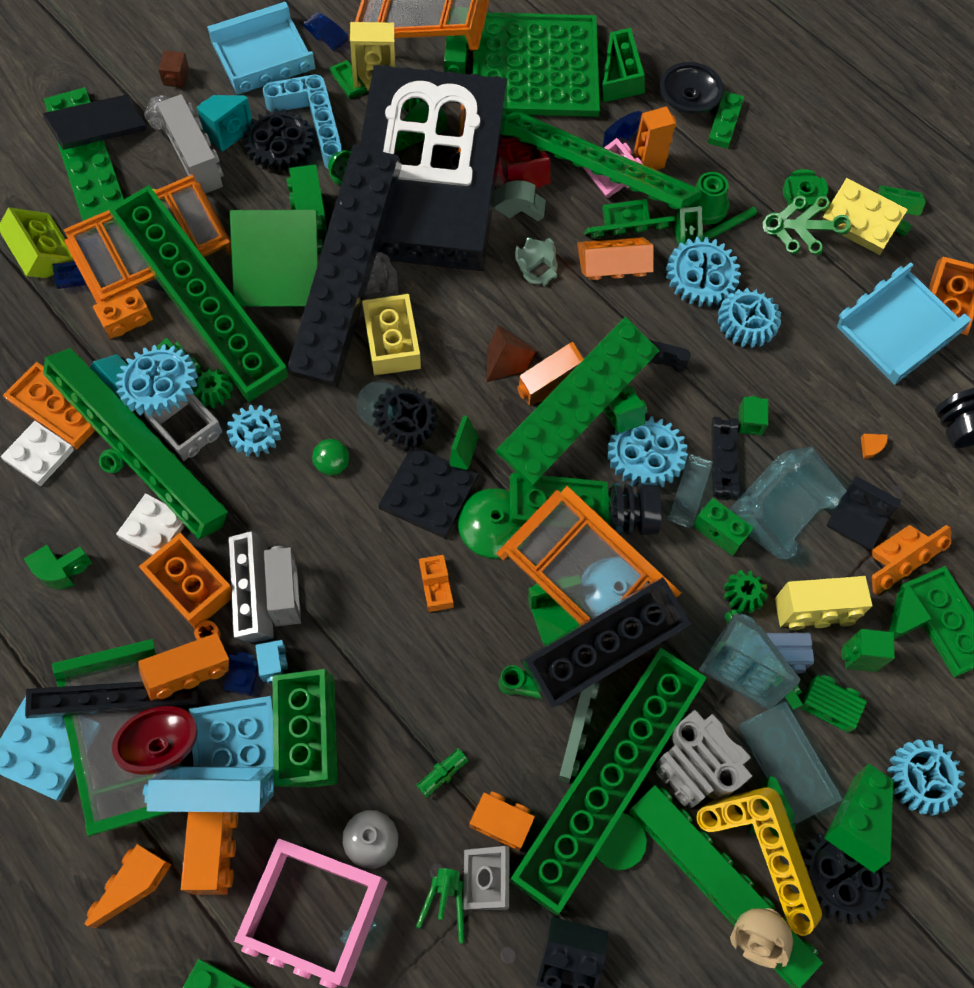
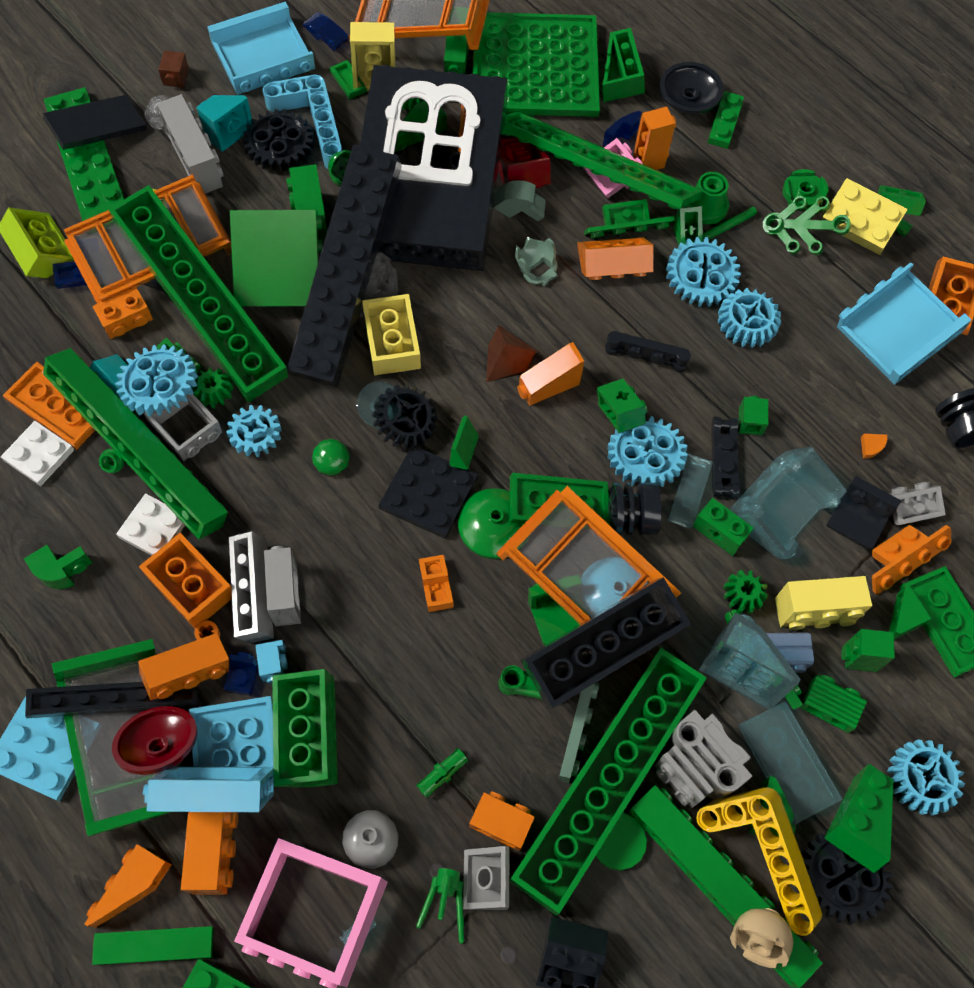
(153, 945): none -> green tile
(577, 401): green plate -> none
(918, 503): none -> light grey bracket

